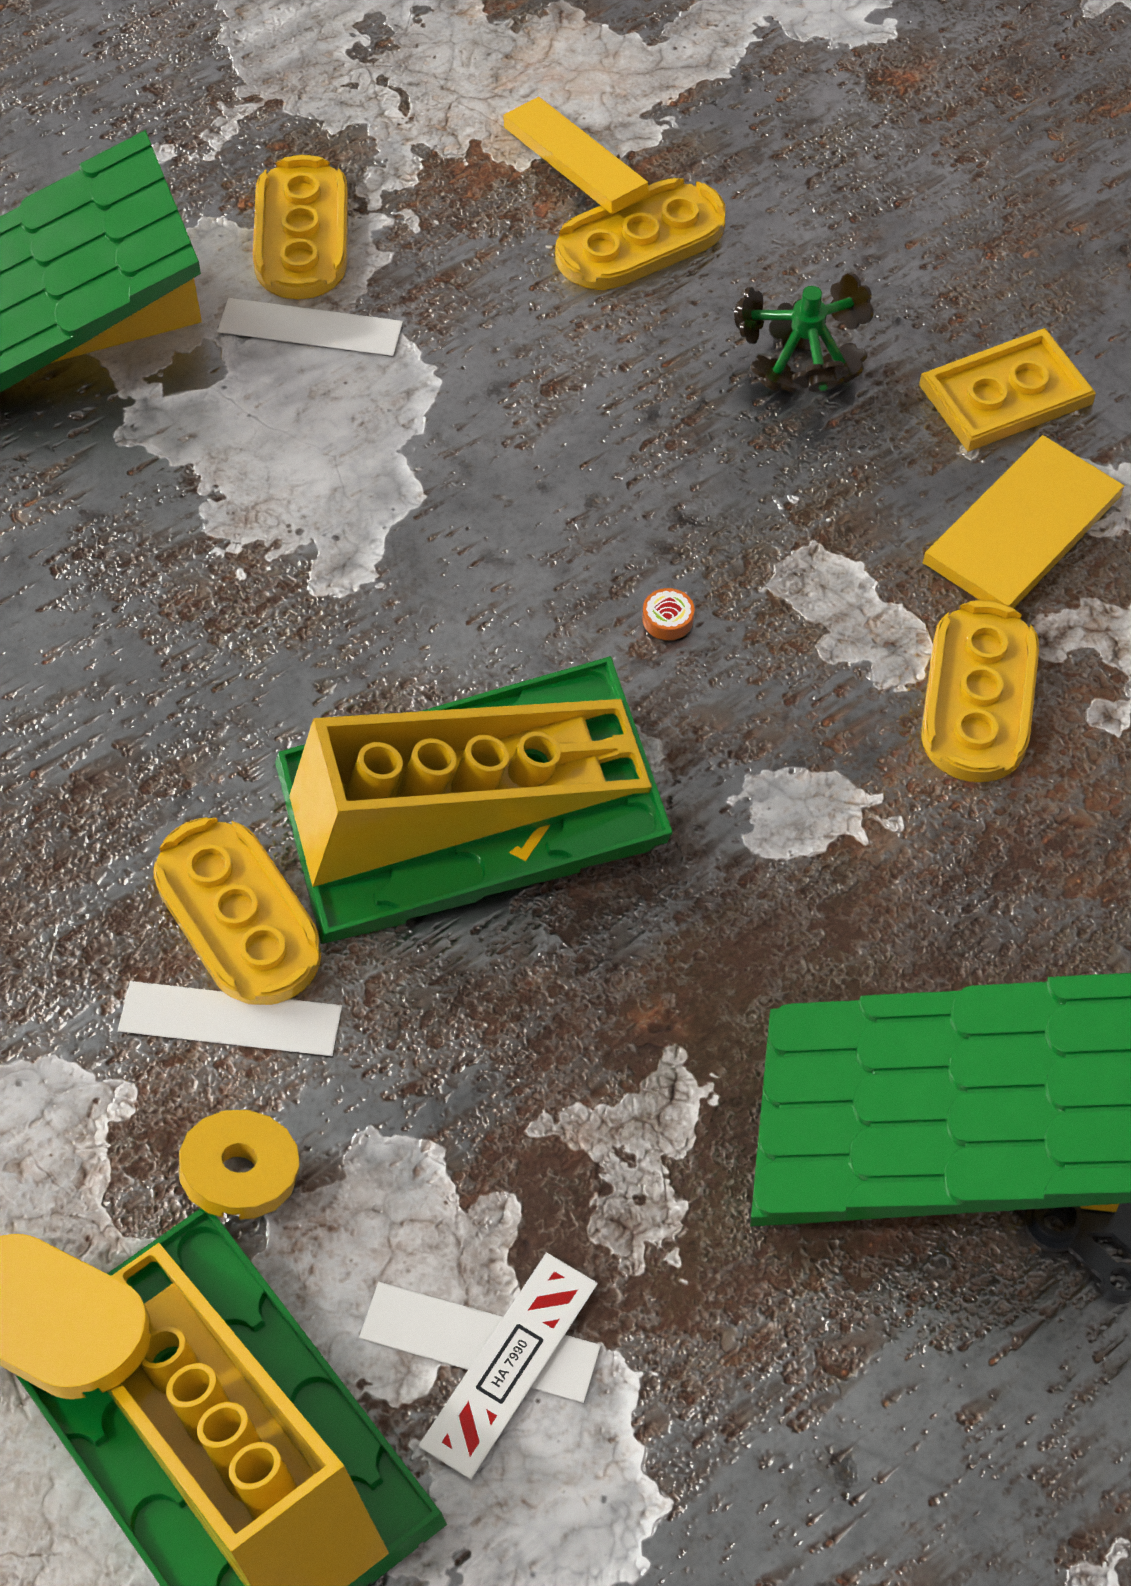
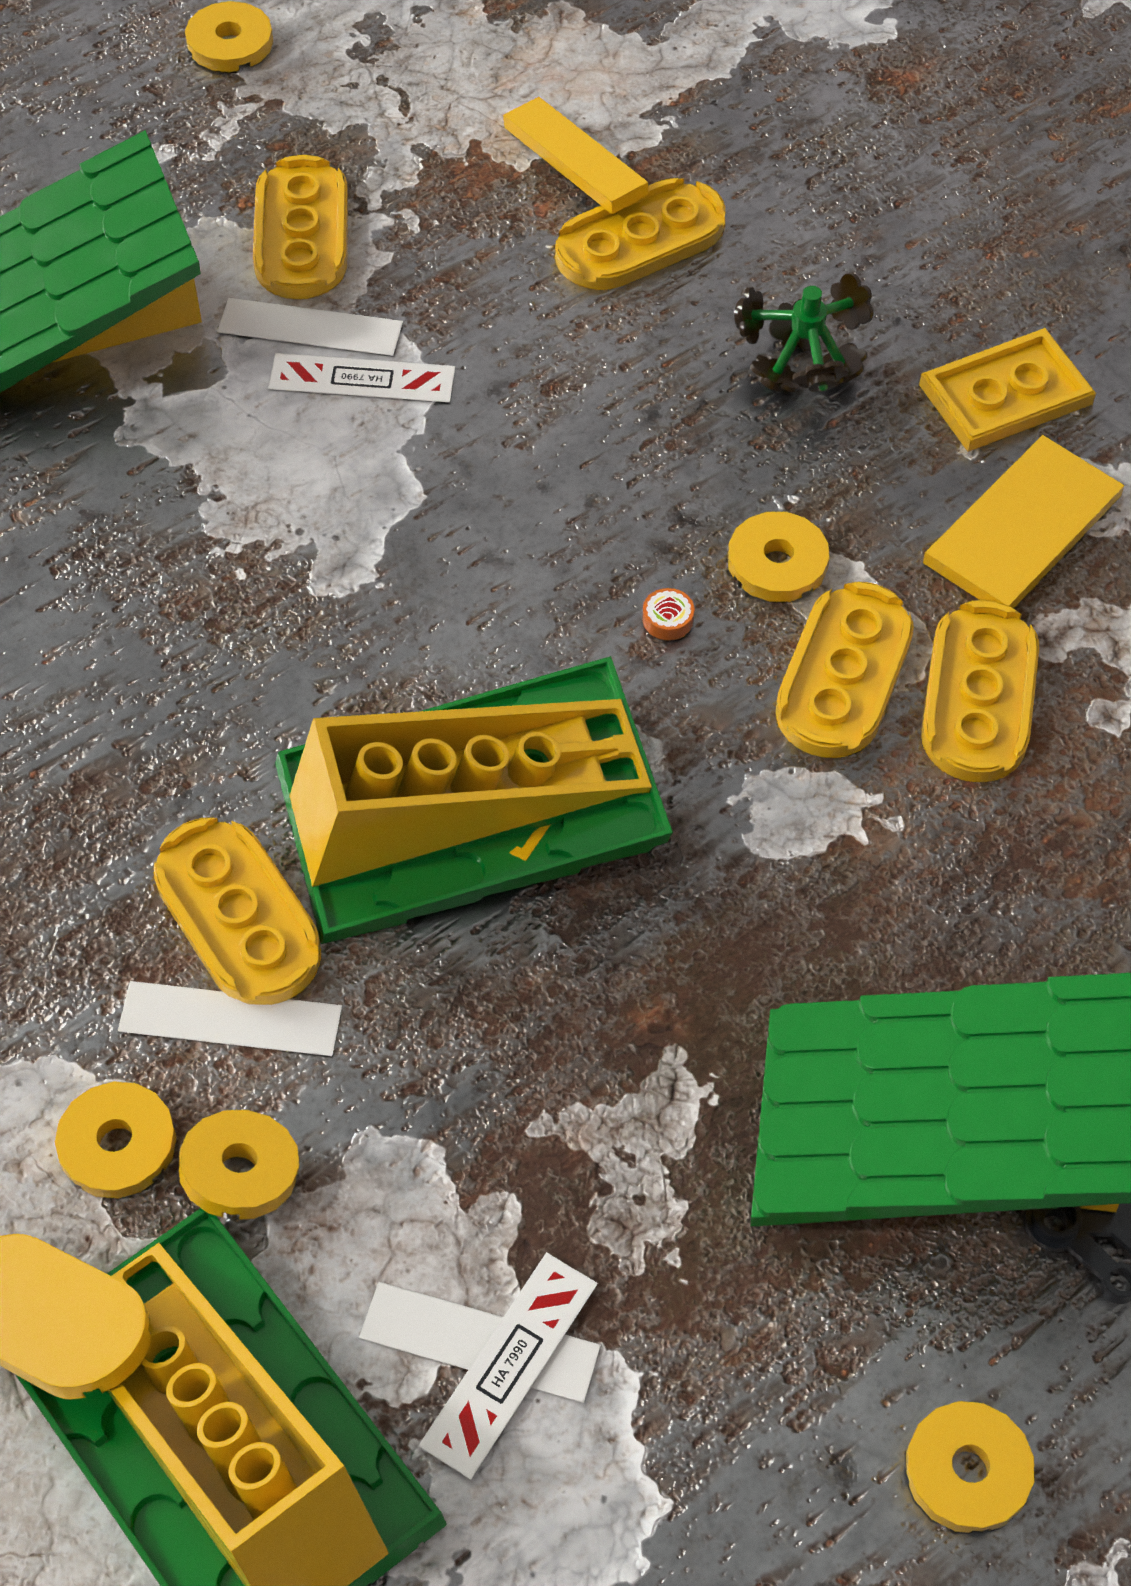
(110, 1108): none -> yellow tile
(209, 26): none -> yellow tile
(362, 377): none -> white sticker
(780, 533): none -> yellow tile
(844, 670): none -> yellow tile
(992, 1438): none -> yellow tile

